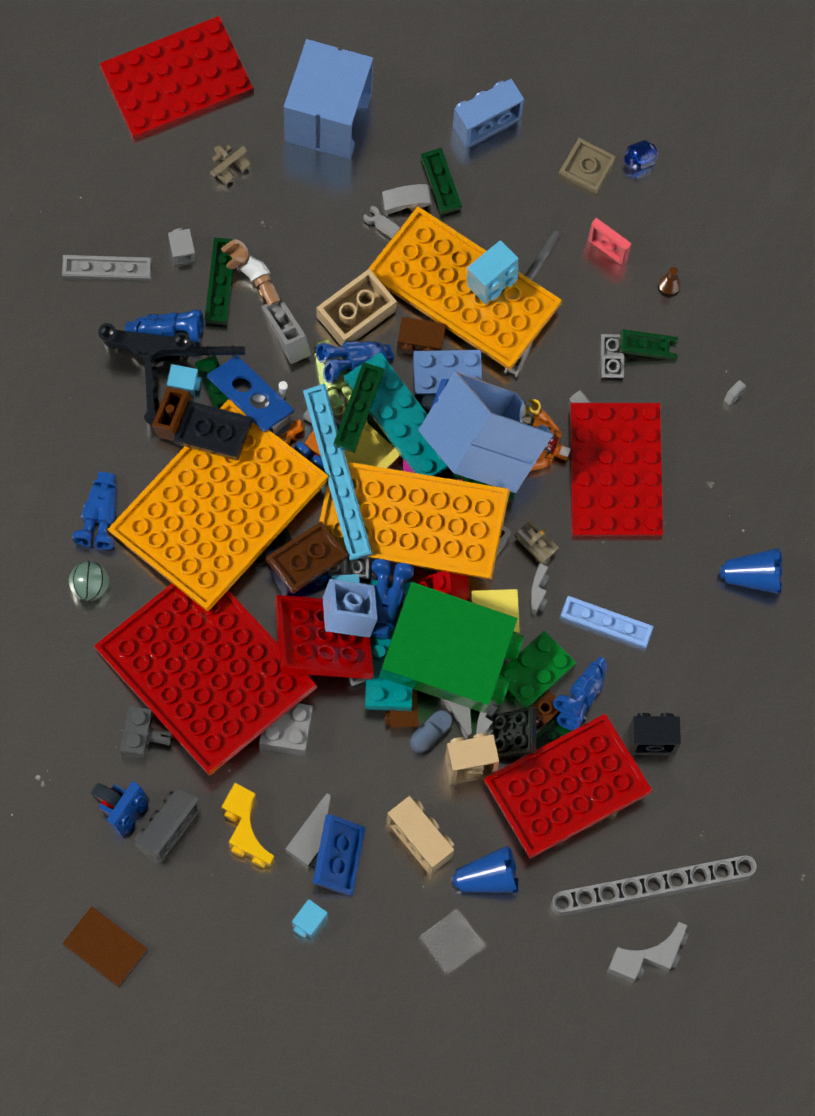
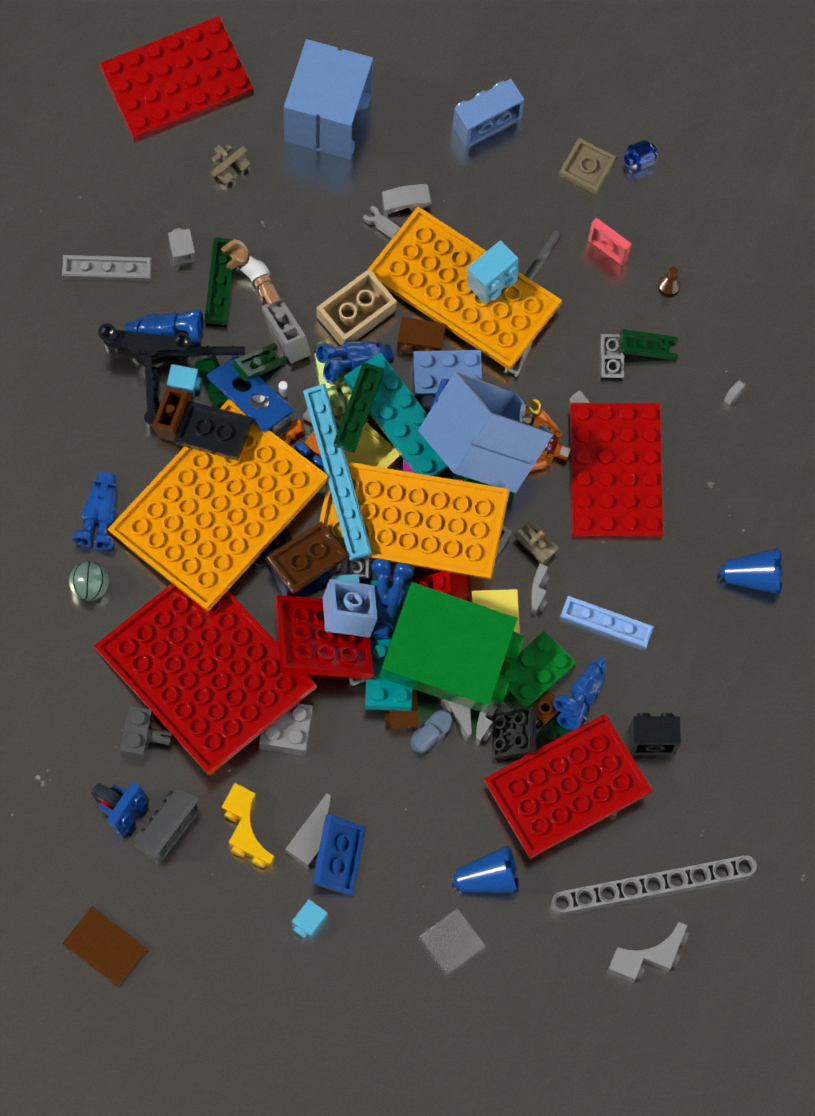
(258, 362): none -> dark green hinge
(420, 835): tan brick -> none
(441, 181): dark green plate -> none
(471, 758): tan brick -> none

